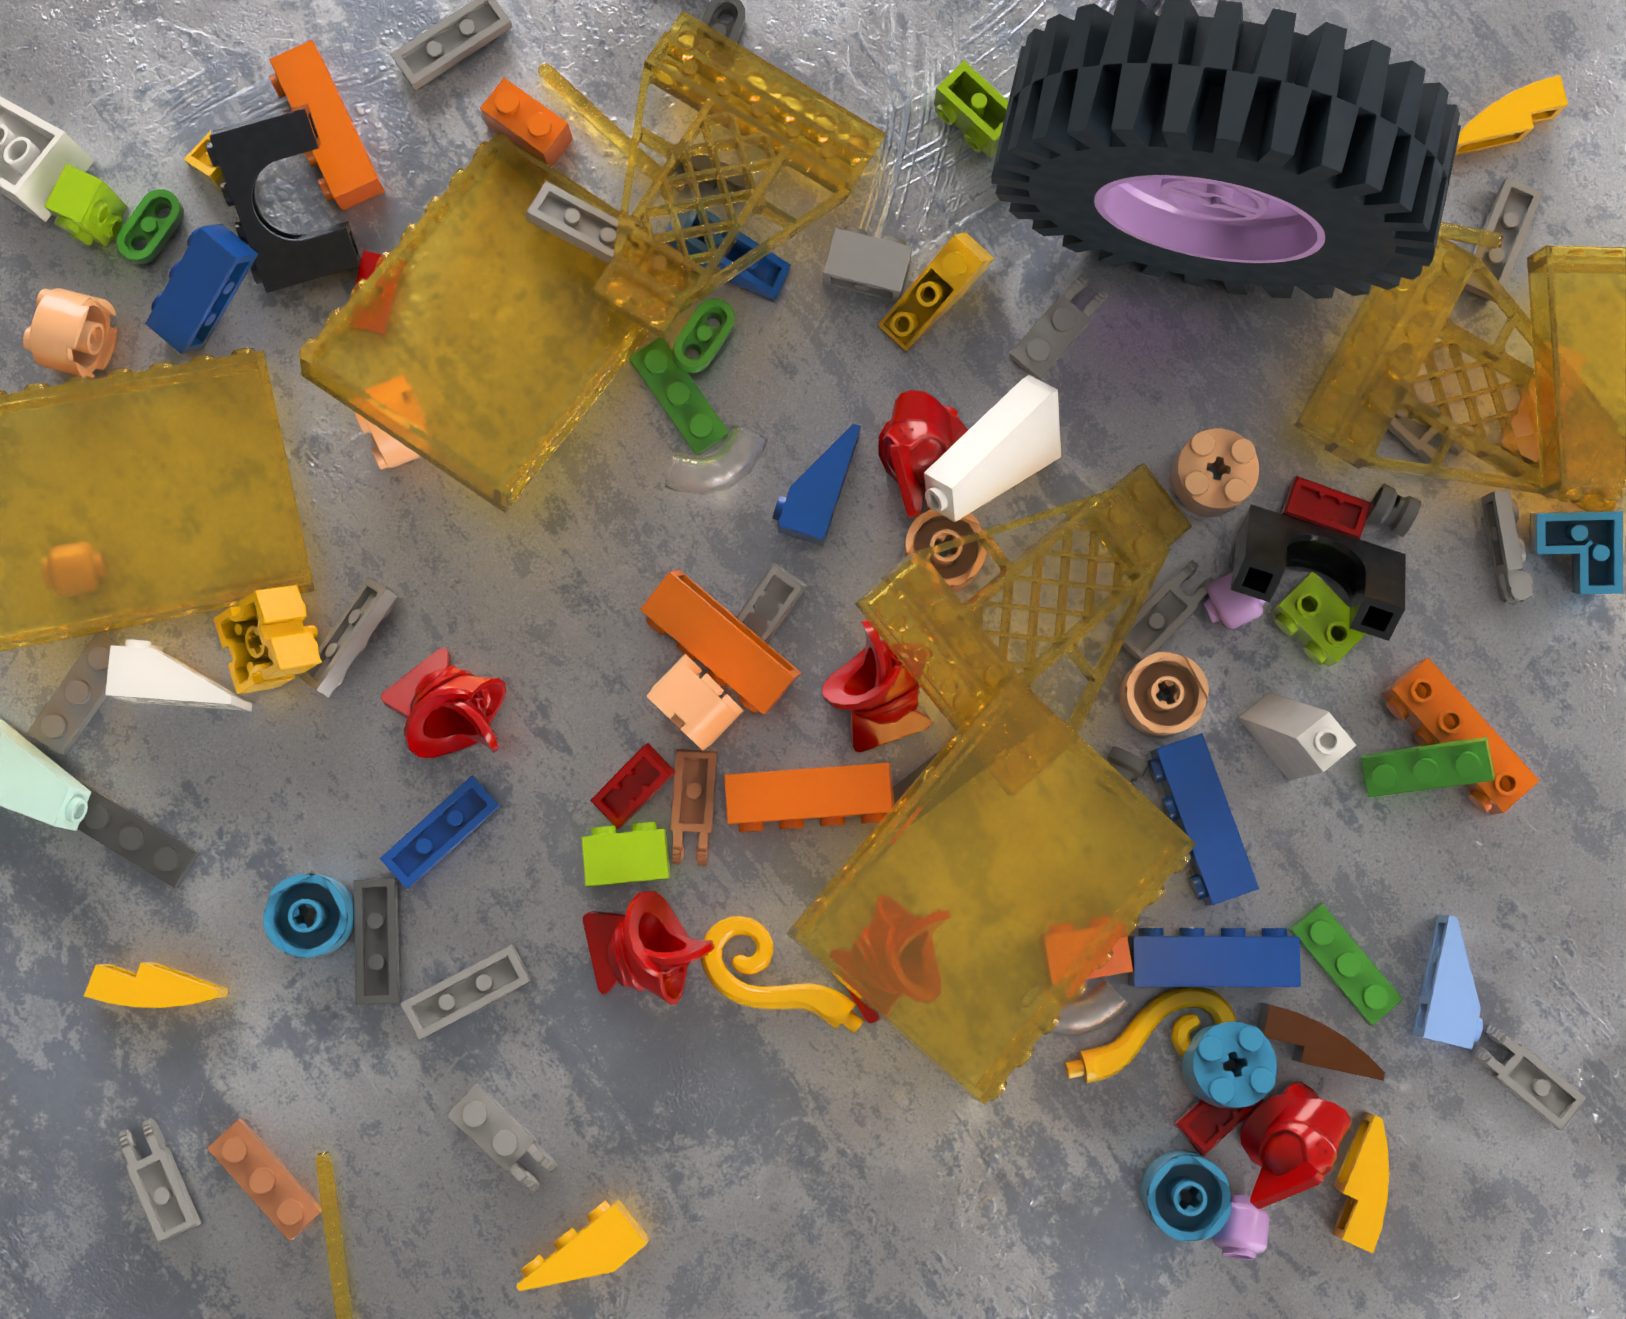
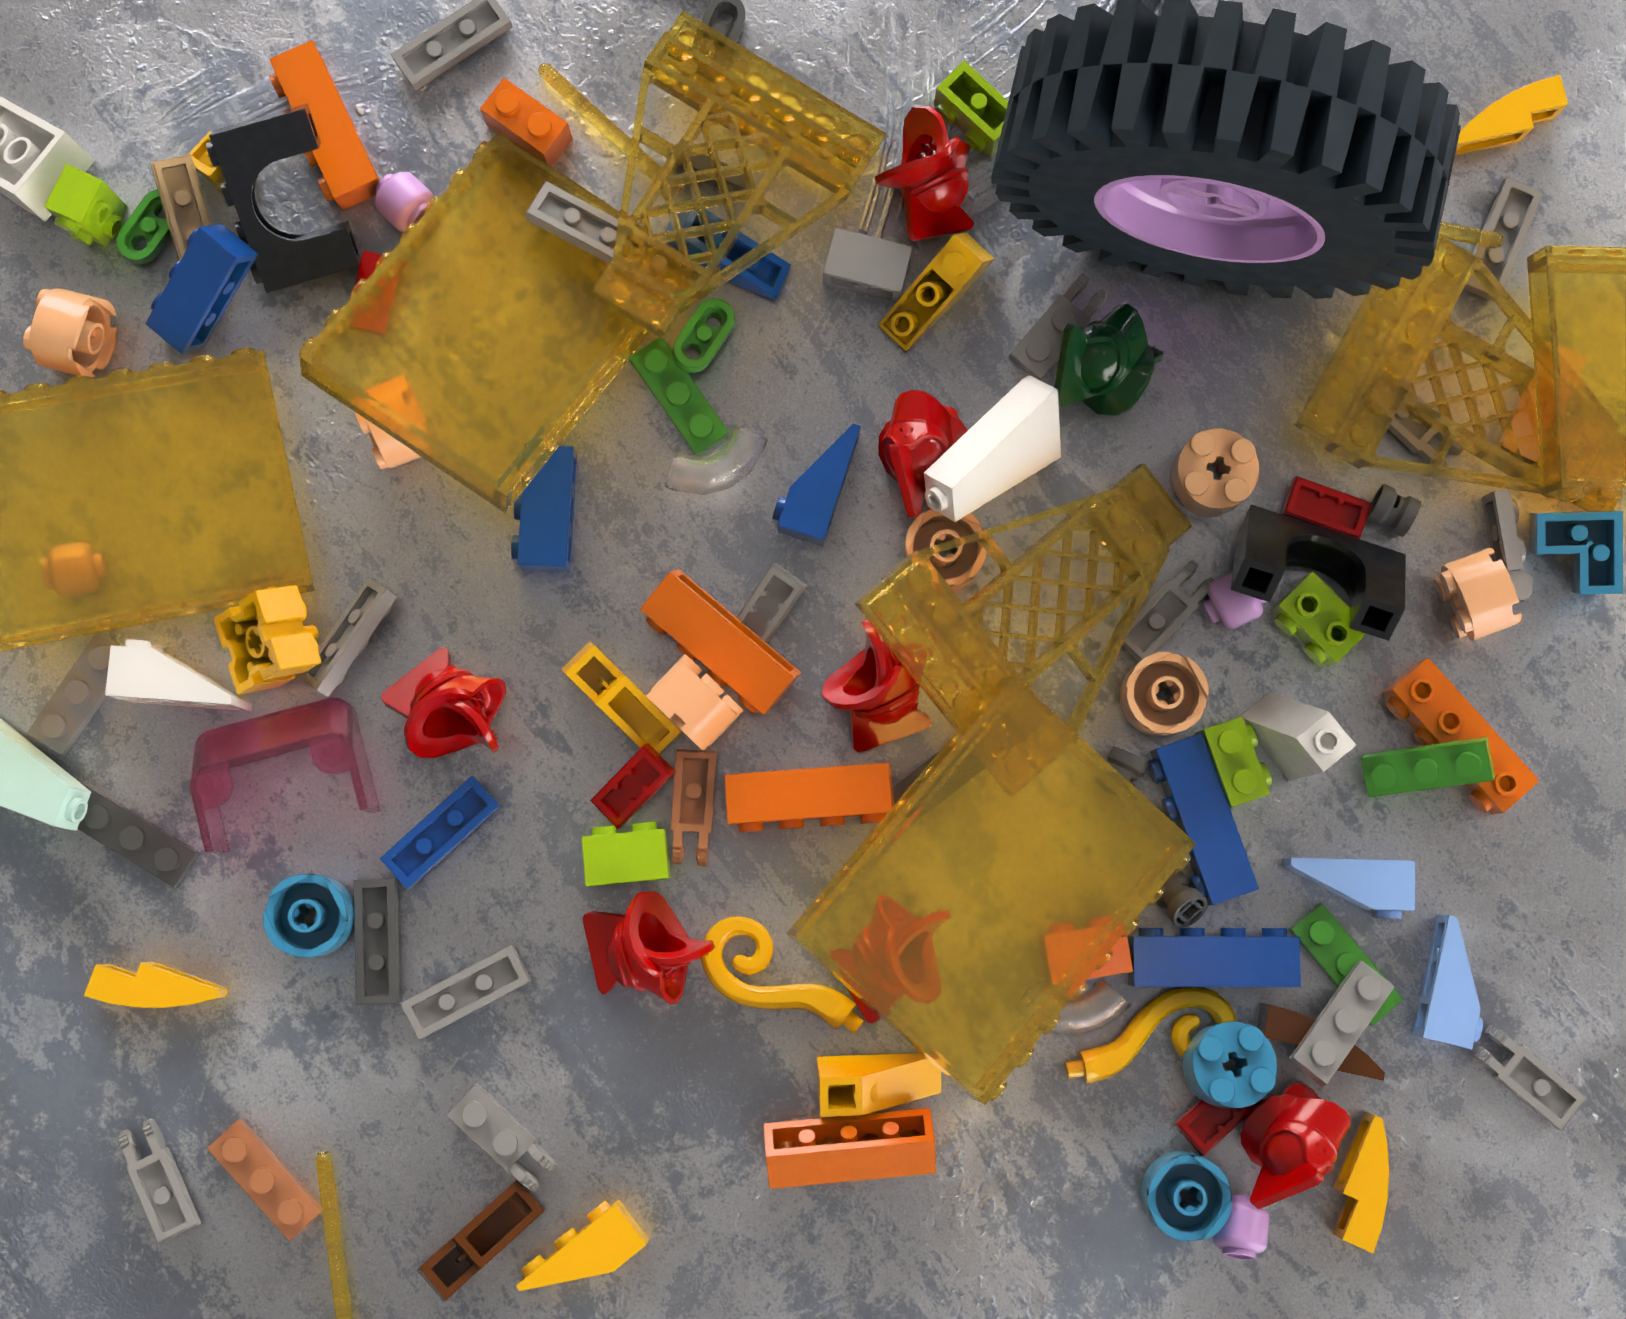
(180, 199): none -> tan tile
(324, 725): none -> clear pink windscreen
(402, 199): none -> lavender head
(480, 1240): none -> reddish brown slope
(547, 516): none -> blue brick
(620, 699): none -> yellow slope
(850, 1148): none -> orange brick
(873, 1082): none -> yellow slope
(932, 182): none -> red helmet
(1106, 362): none -> dark green helmet
(1182, 902): none -> dark grey wheel
(1236, 761): none -> lime brick
(1341, 1023): none -> light grey plate
(1368, 884): none -> light blue slope
(1479, 595): none -> light nougat brick

